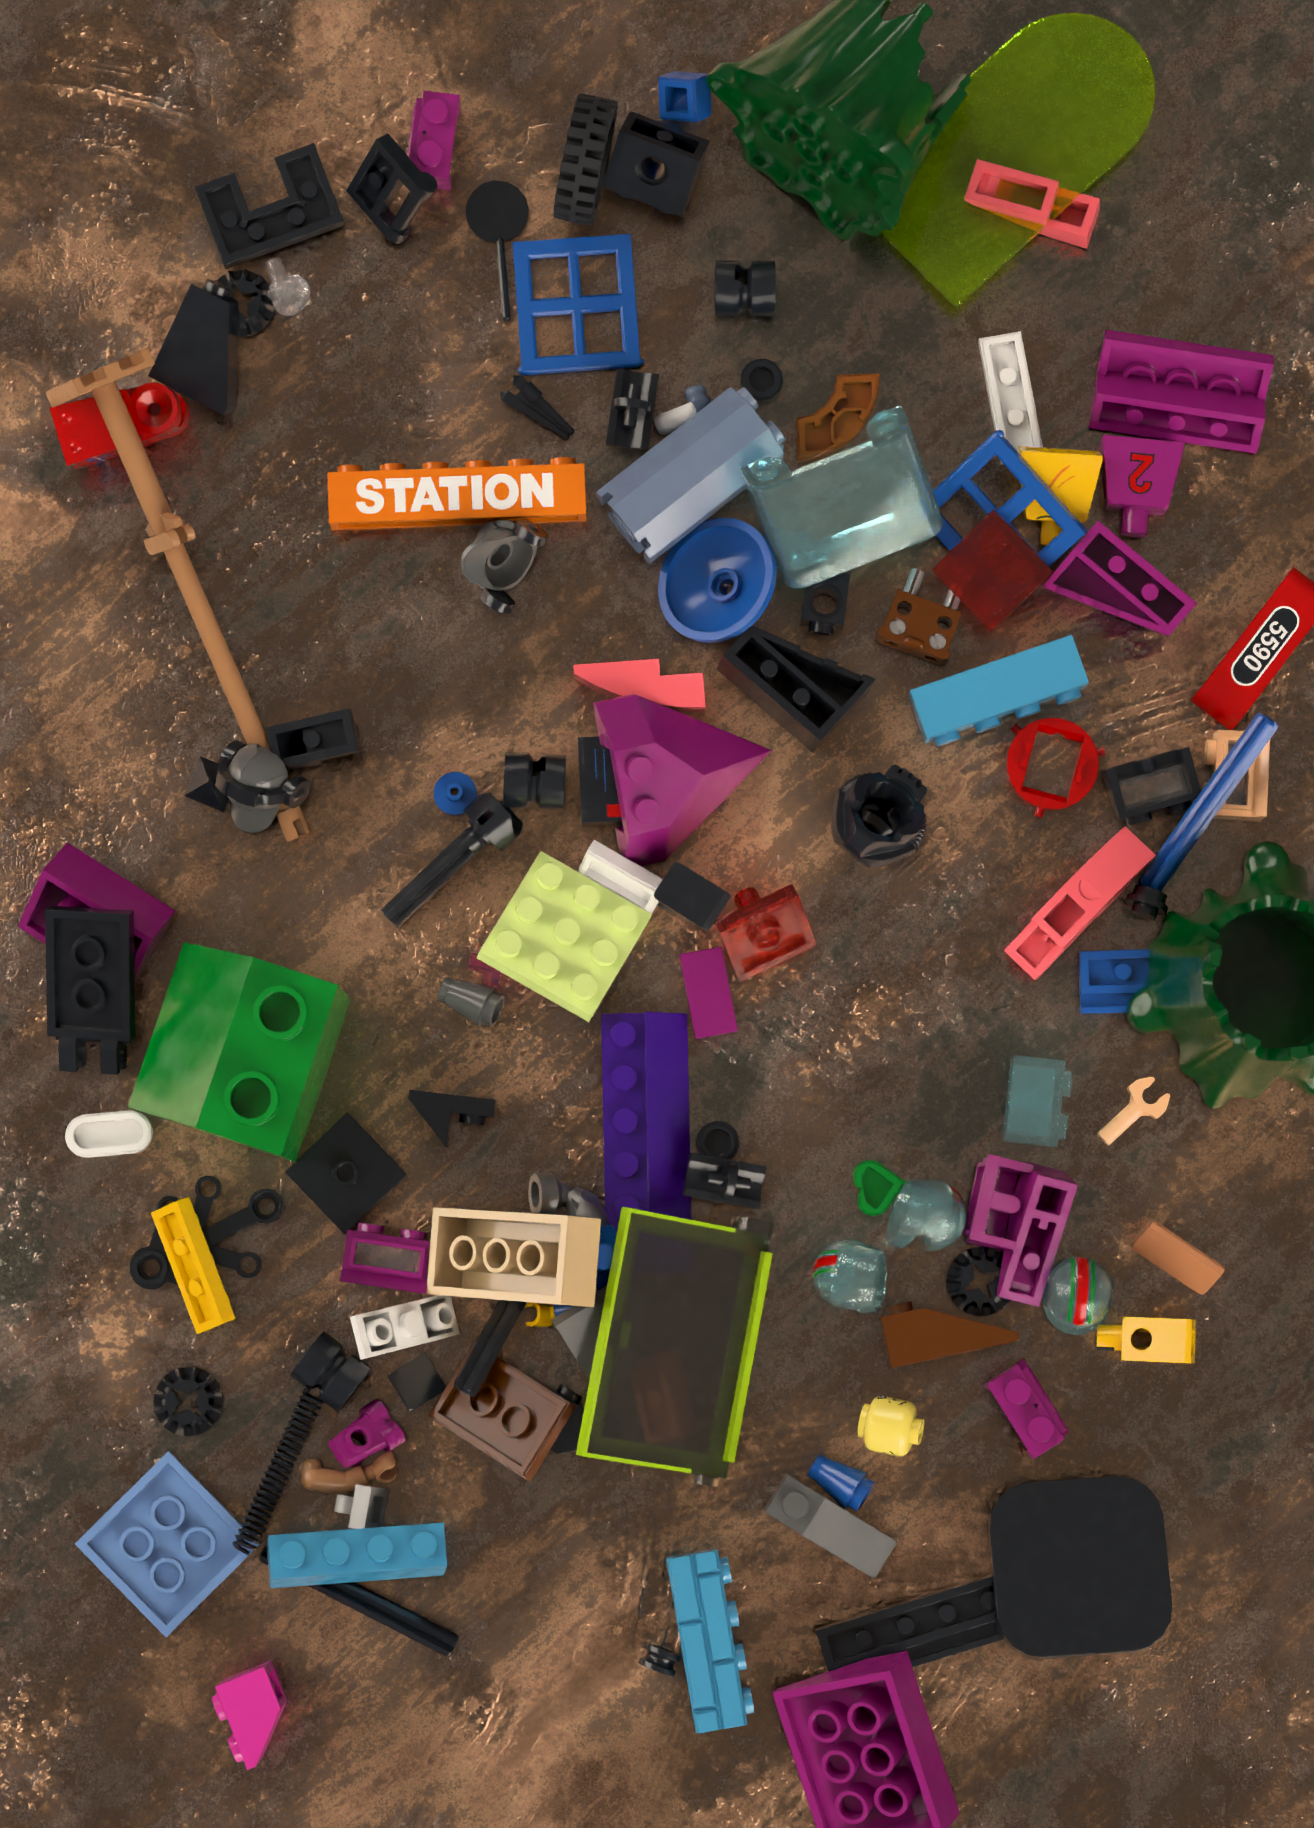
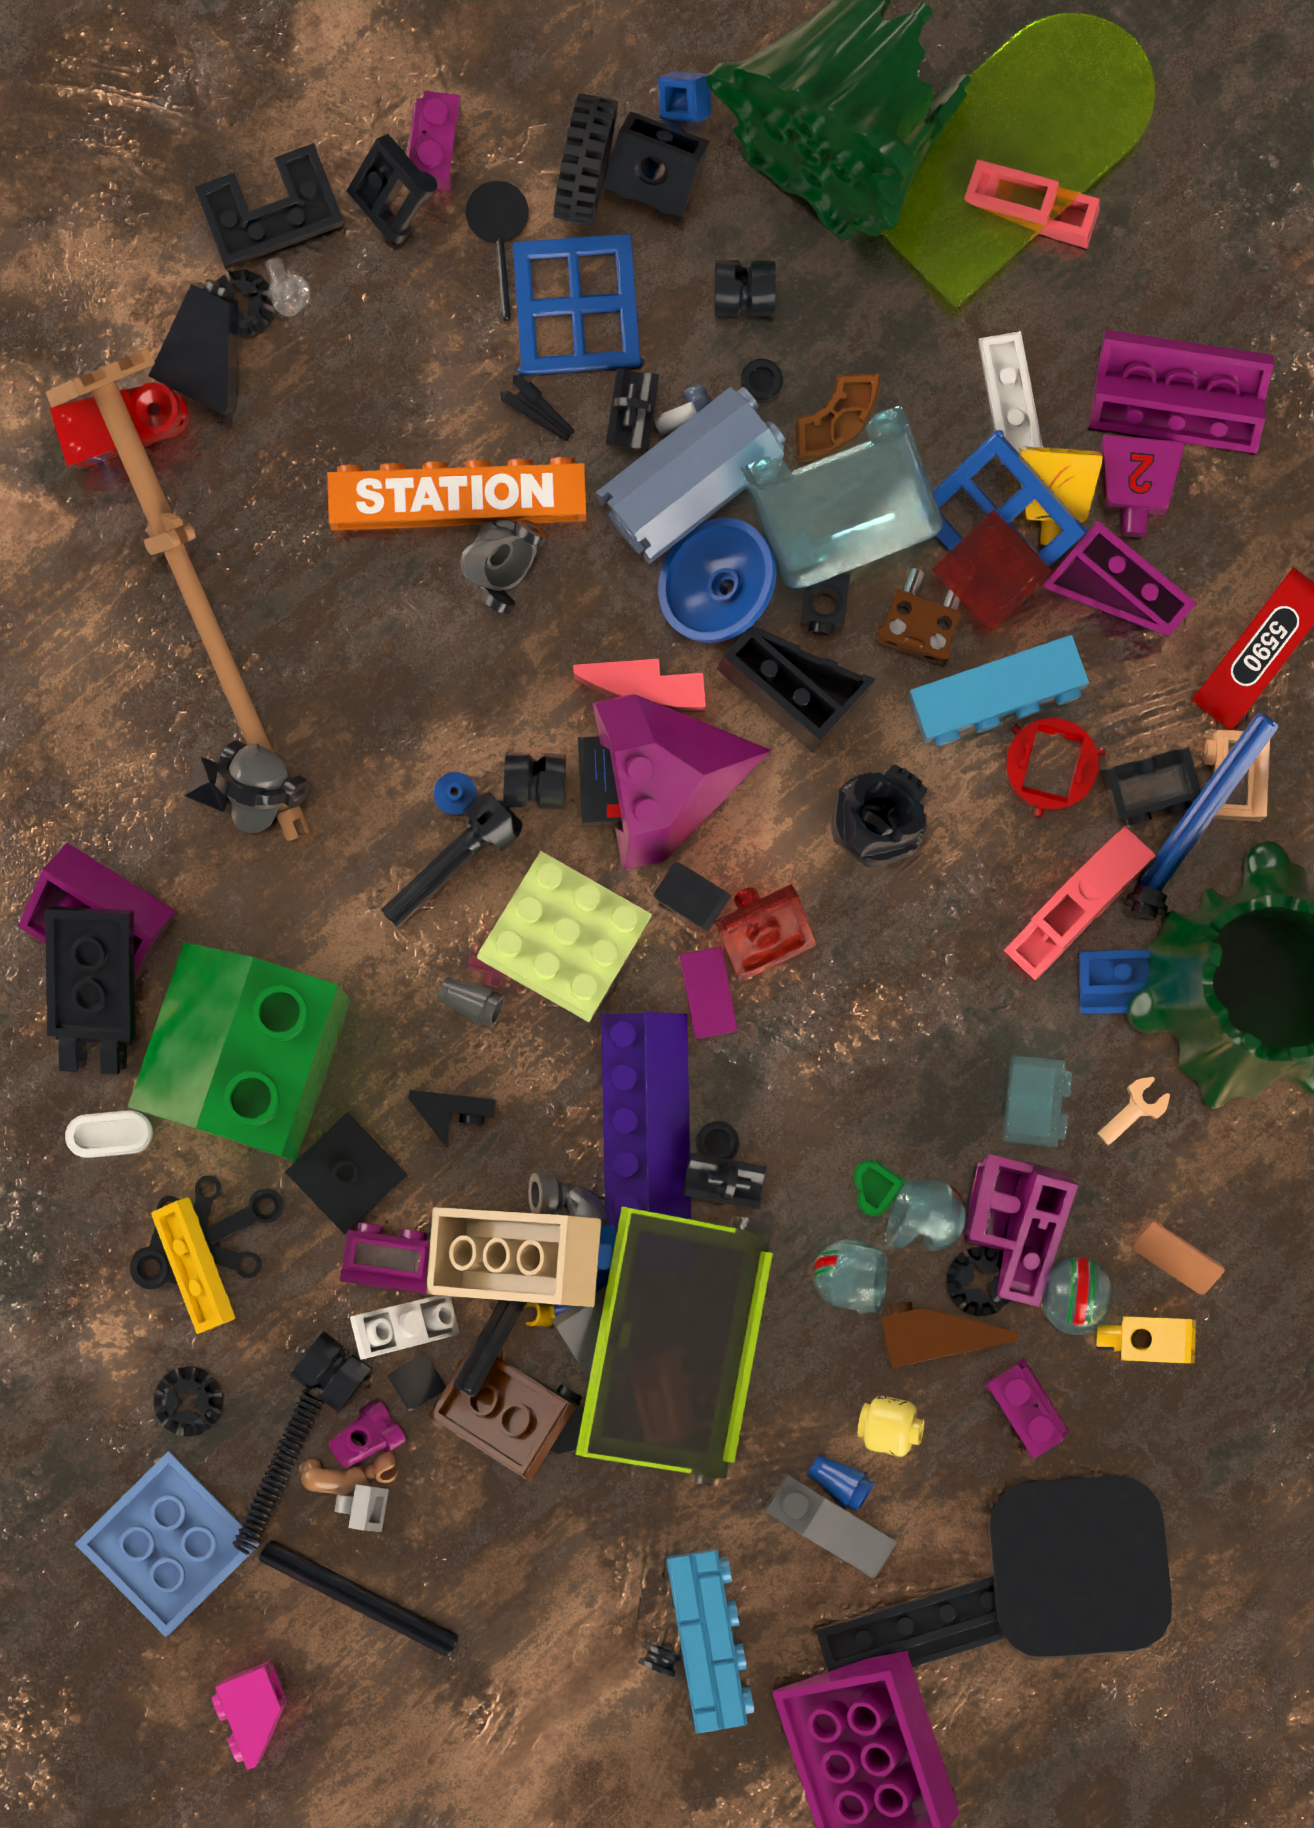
(314, 739): black slope -> none
(356, 1555): dark azure brick -> none
(620, 876): white tile -> none

